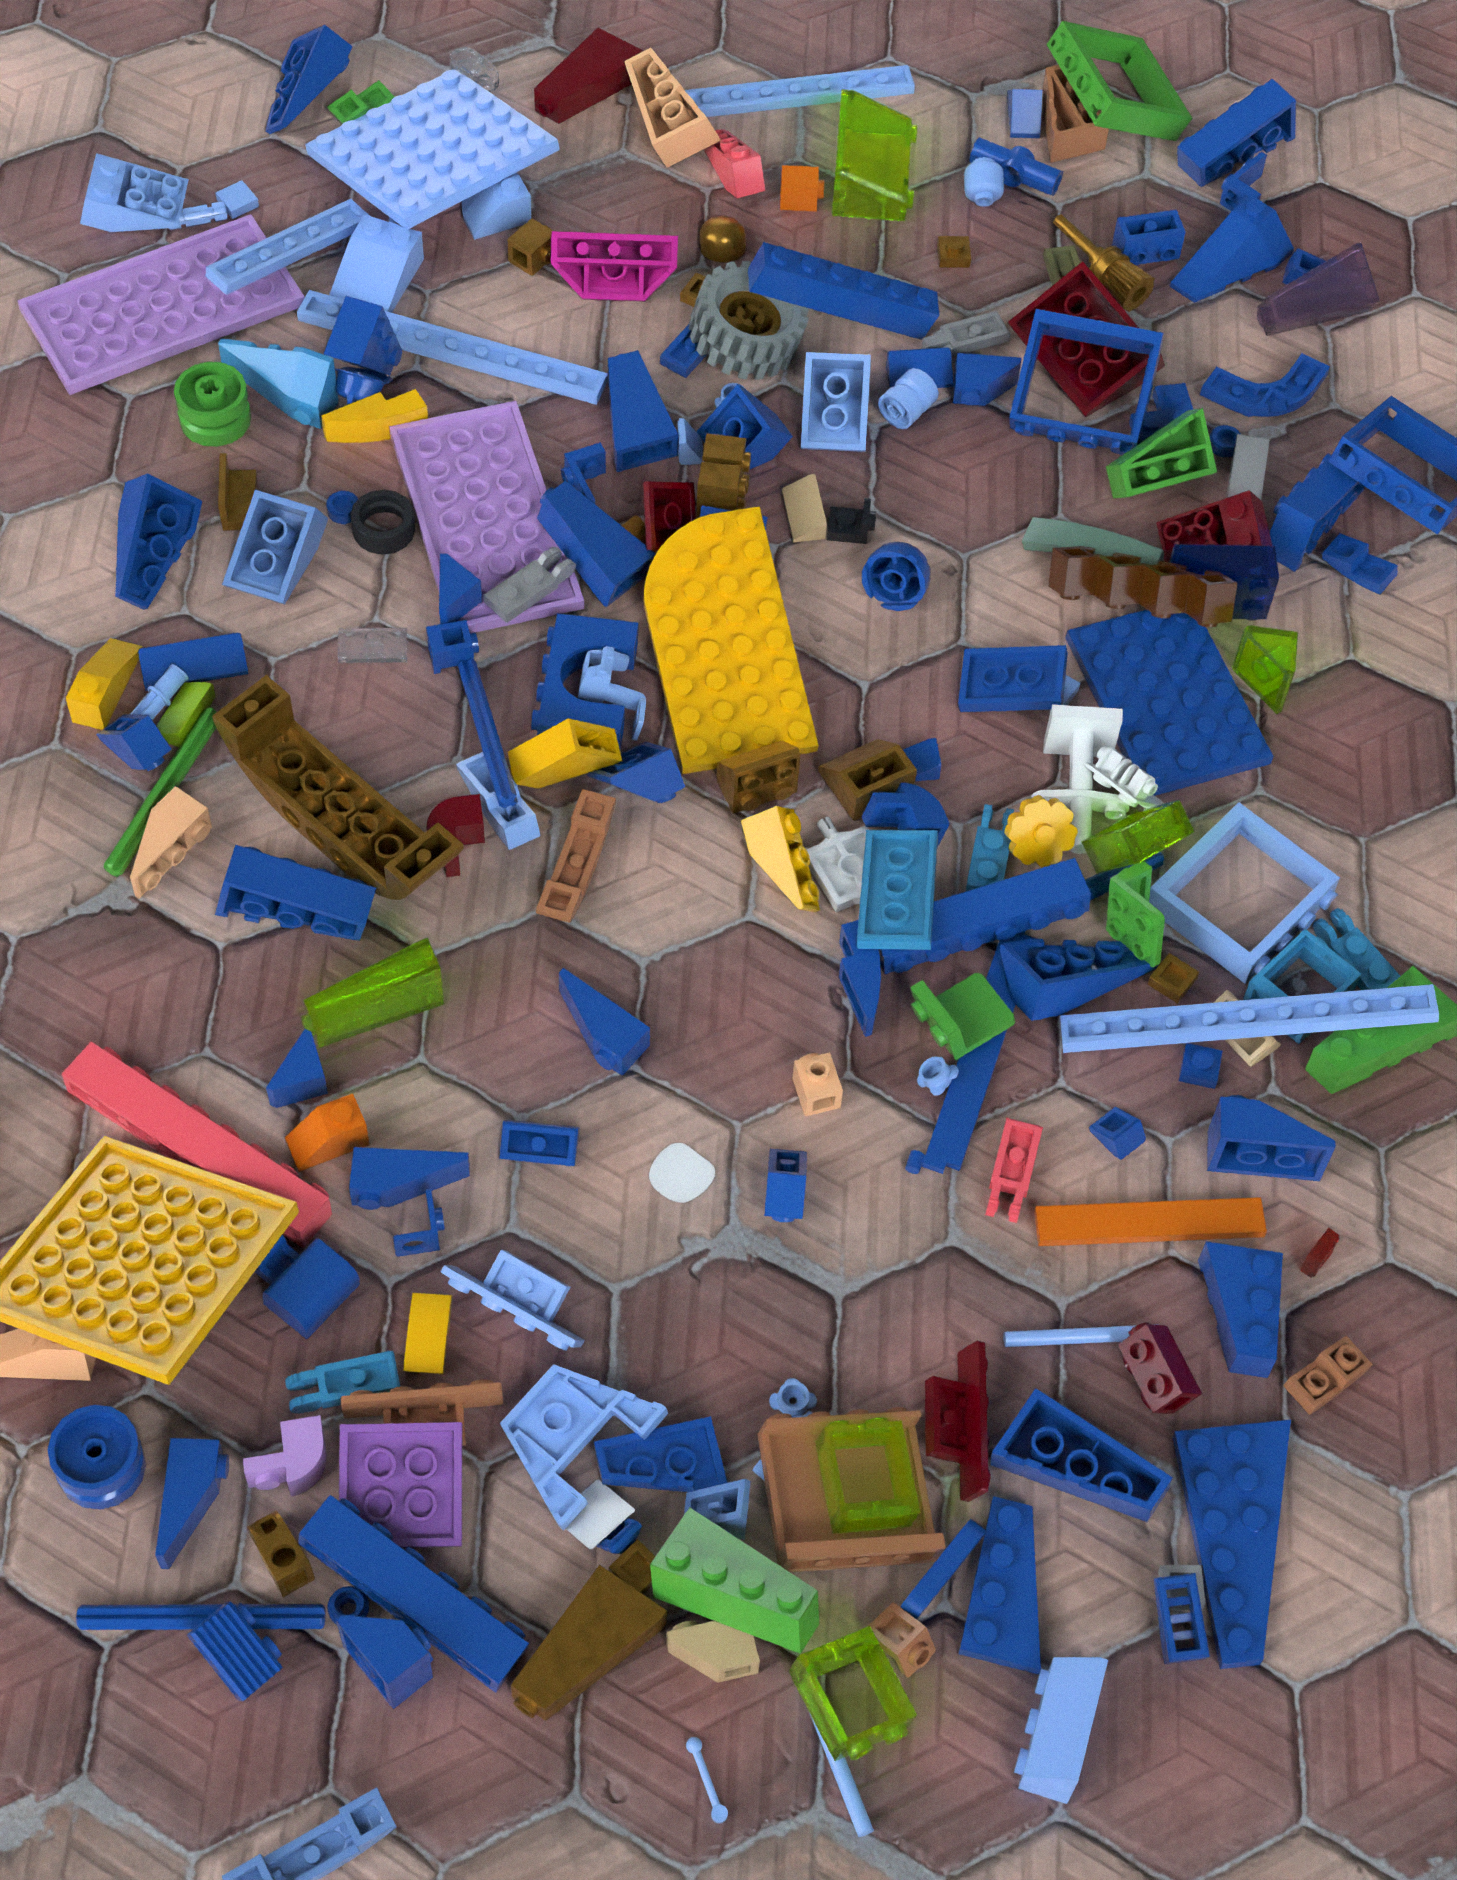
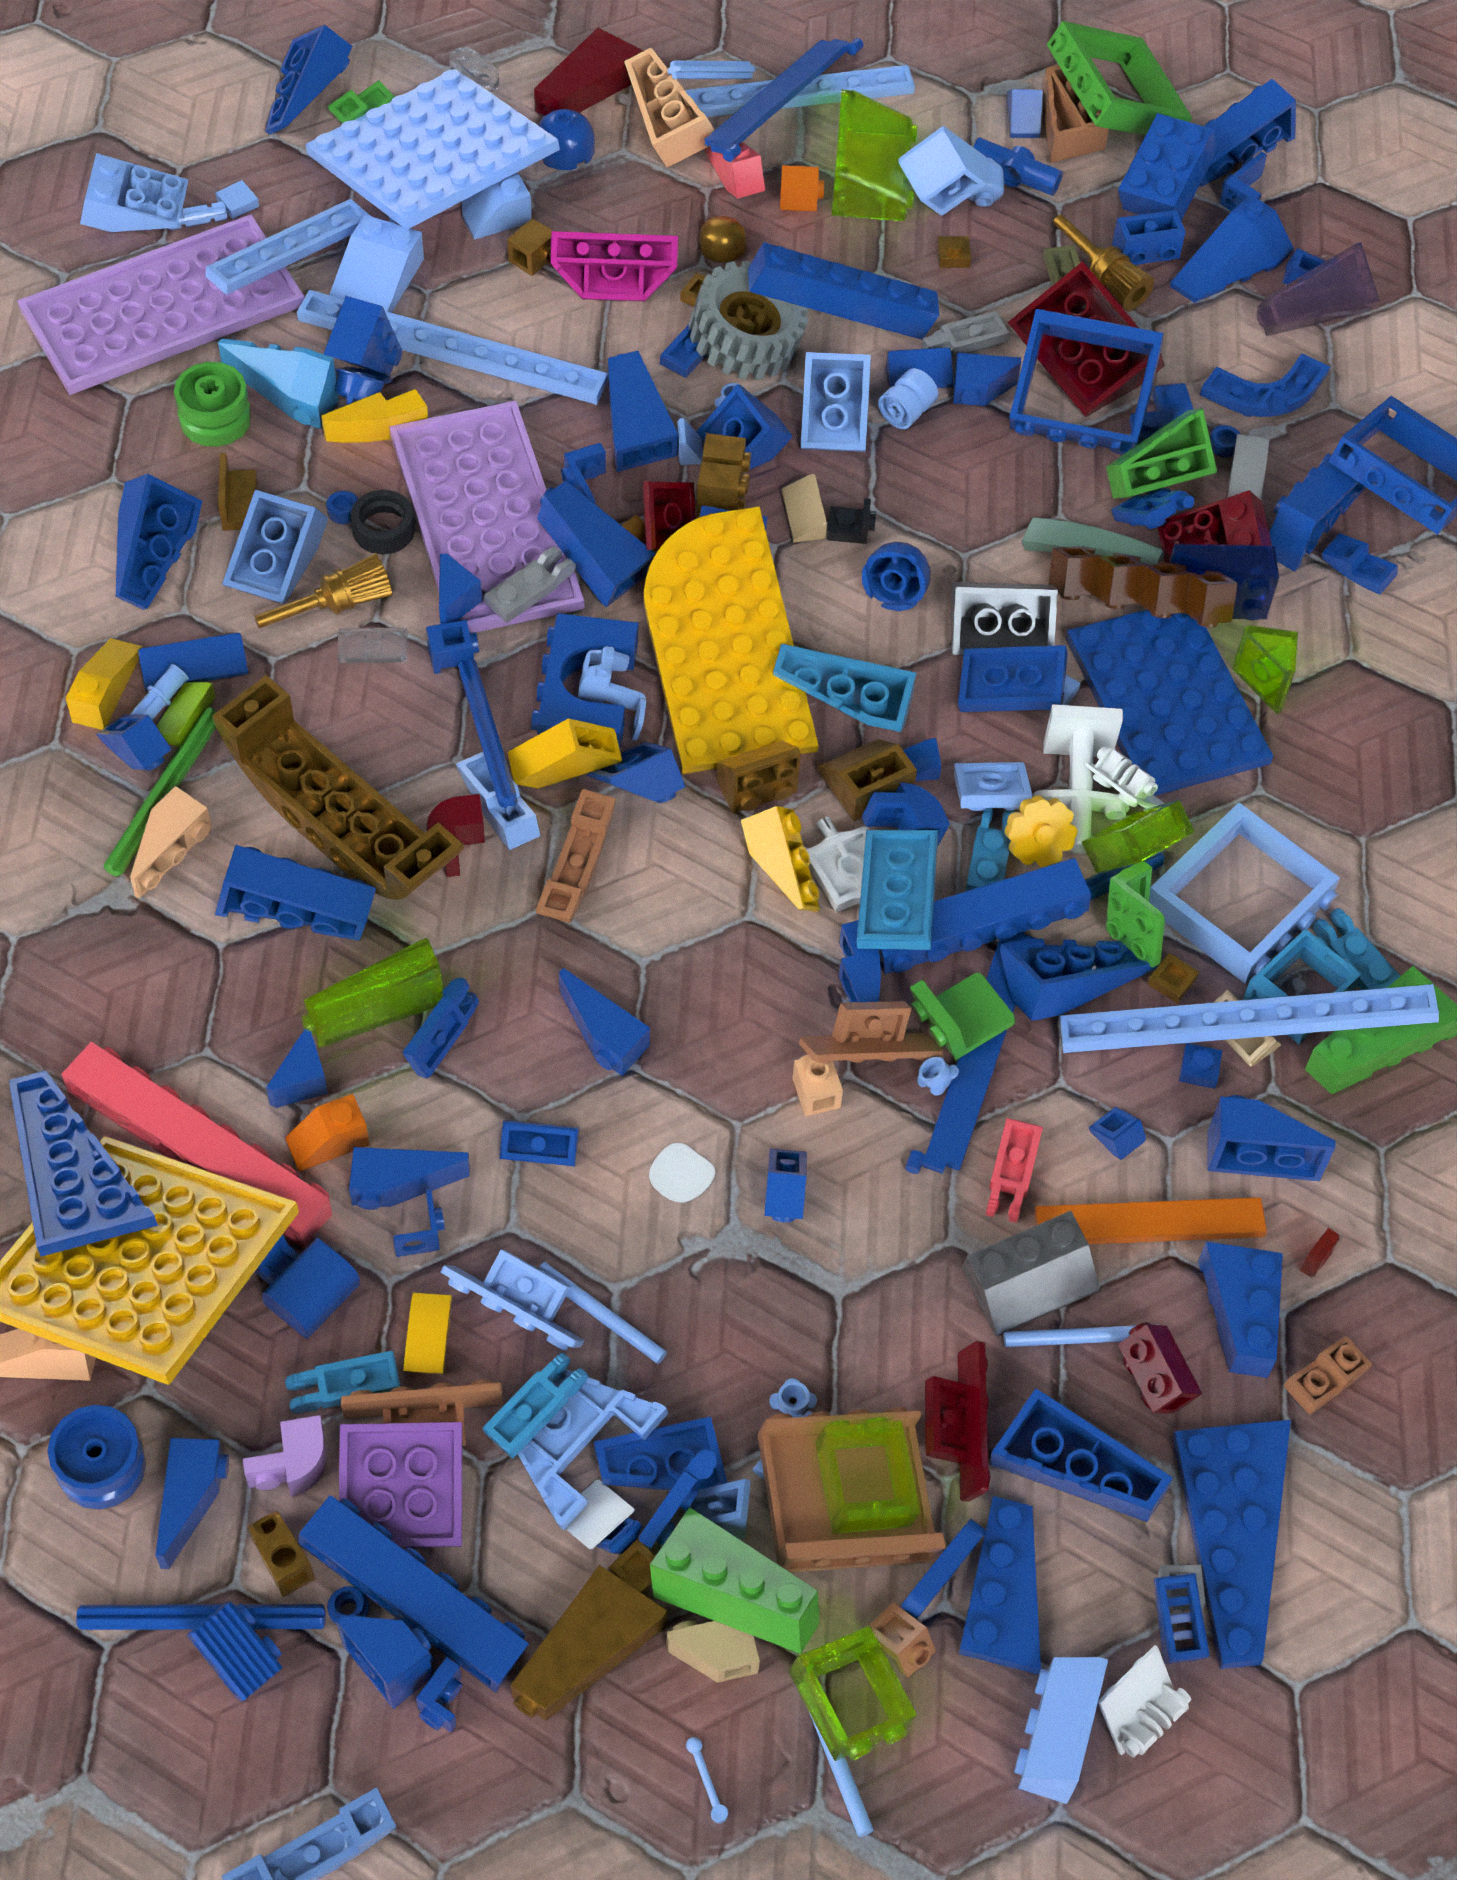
(69, 1175): none -> blue wing
(337, 591): none -> pearl gold piece
(440, 1688): none -> blue bracket
(441, 1028): none -> blue hinge
(533, 1406): none -> dark azure hinge
(574, 137): none -> blue cylinder
(608, 1317): none -> light blue bar
(680, 1496): none -> blue hinge
(711, 69): none -> light blue axle
(776, 95): none -> blue piece
(858, 688): none -> dark azure wedge
(871, 1033): none -> nougat bracket
(944, 170): none -> light blue slope
(992, 785): none -> light blue plate
(1002, 615): none -> flat silver slope
(1032, 1273): none -> flat silver slope
(1141, 1704): none -> white hinge
(1152, 508): none -> blue plate
(1168, 167): none -> blue brick

